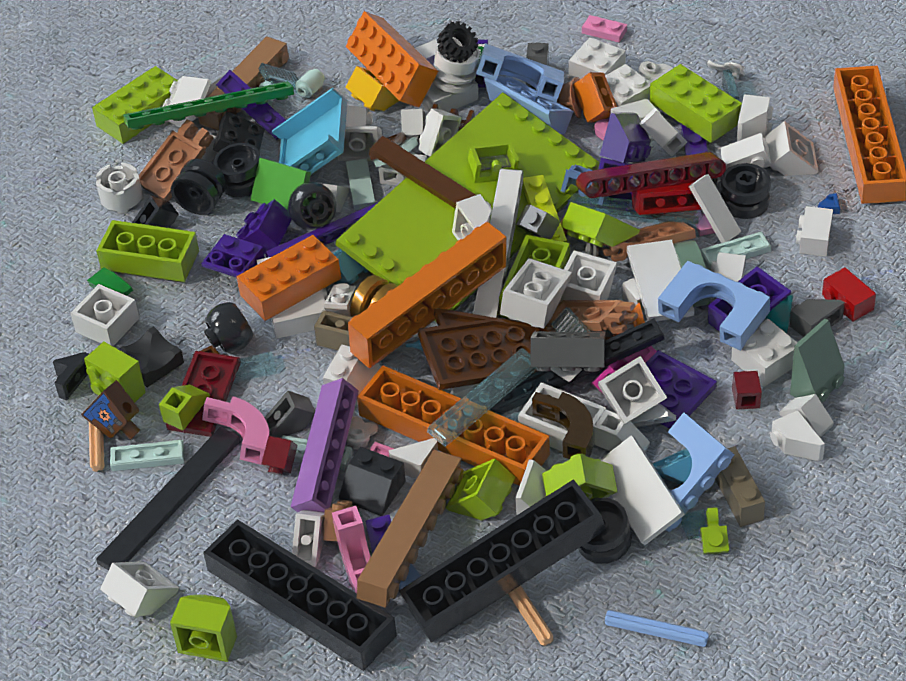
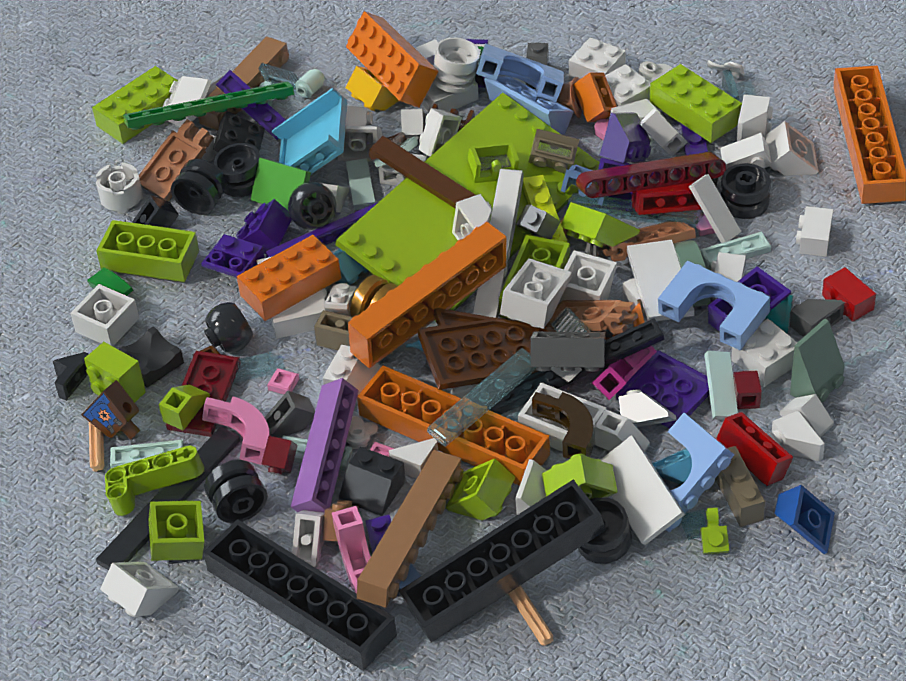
(150, 474): none -> lime beam
(176, 530): none -> lime brick
(204, 627): lime piece -> none
(235, 491): none -> black wheel
(283, 381): none -> bright pink tile
(451, 48): black tyre -> none
(553, 150): none -> dark tan window
(604, 28): bright pink plate -> none
(632, 390): white slope -> none
(656, 628): light blue axle -> none
(720, 384): none -> light aqua tile
(758, 450): none -> red brick
(806, 516): none -> blue slope
(831, 202): blue tile -> none

